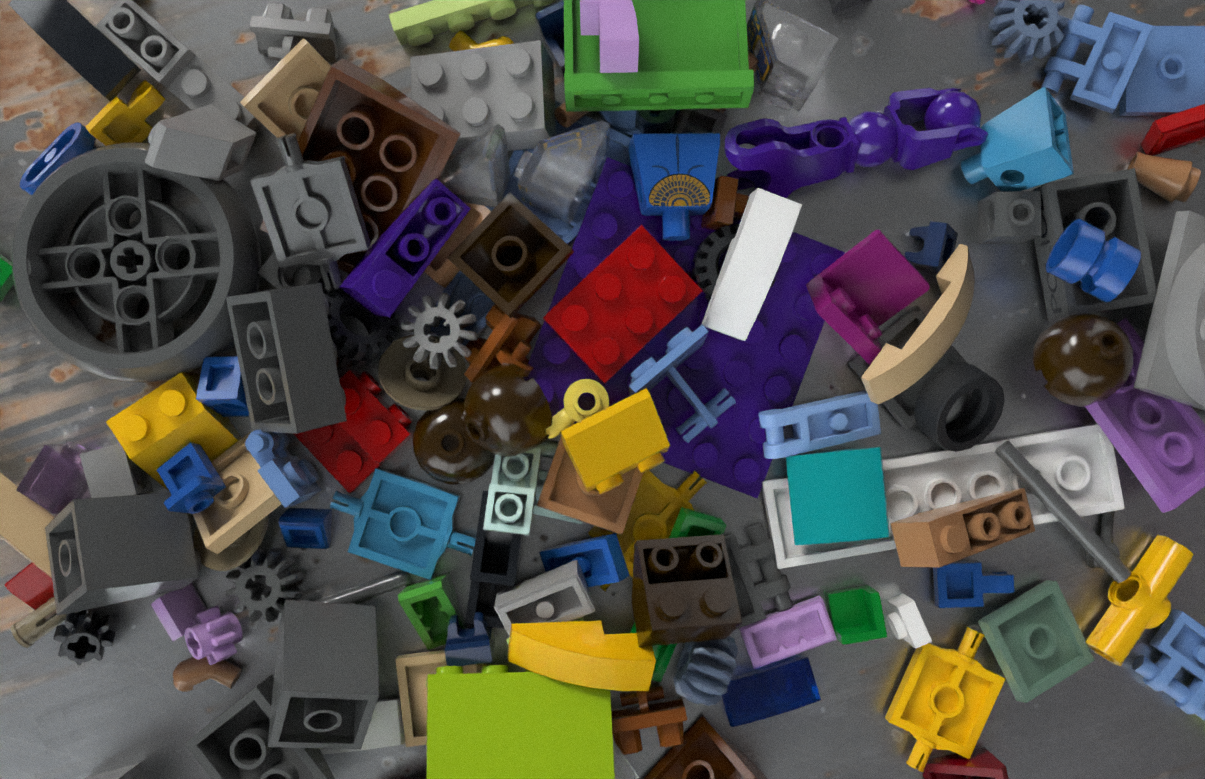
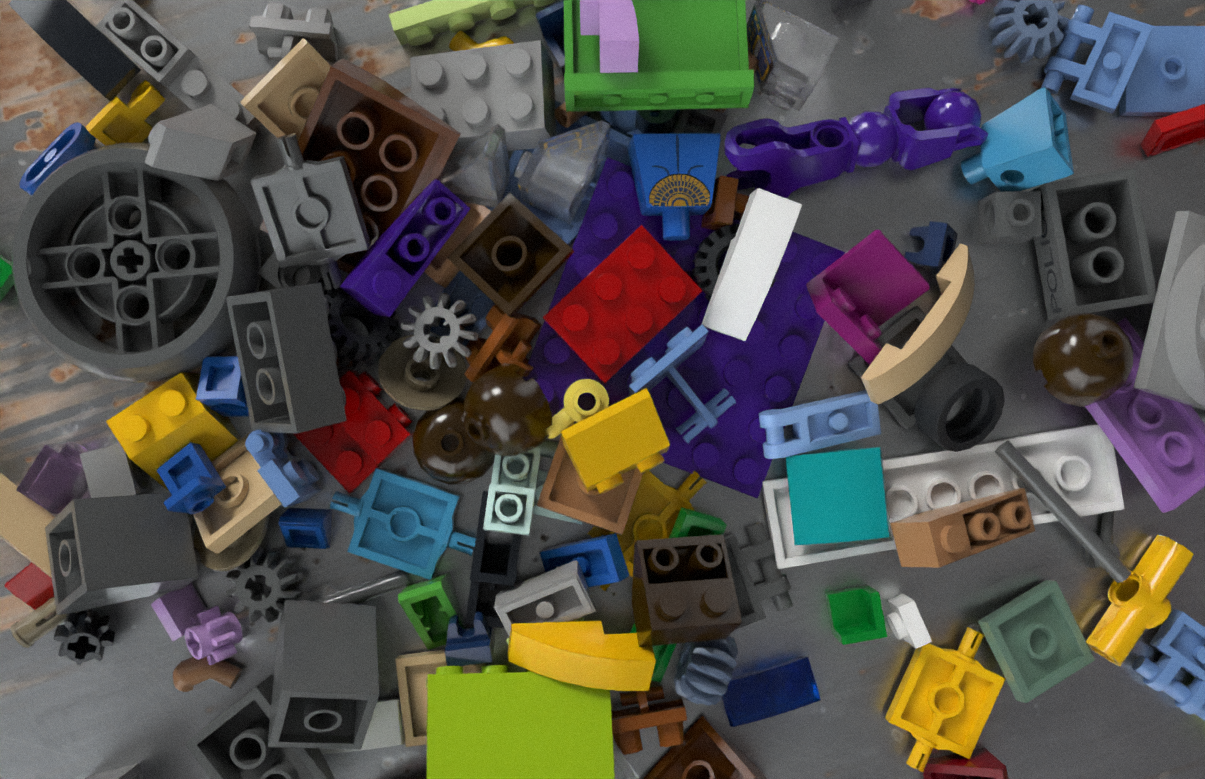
(788, 632): lavender plate -> none
(963, 584): blue plate -> none
(1098, 264): blue wheel -> none
(1166, 176): medium nougat cone -> none

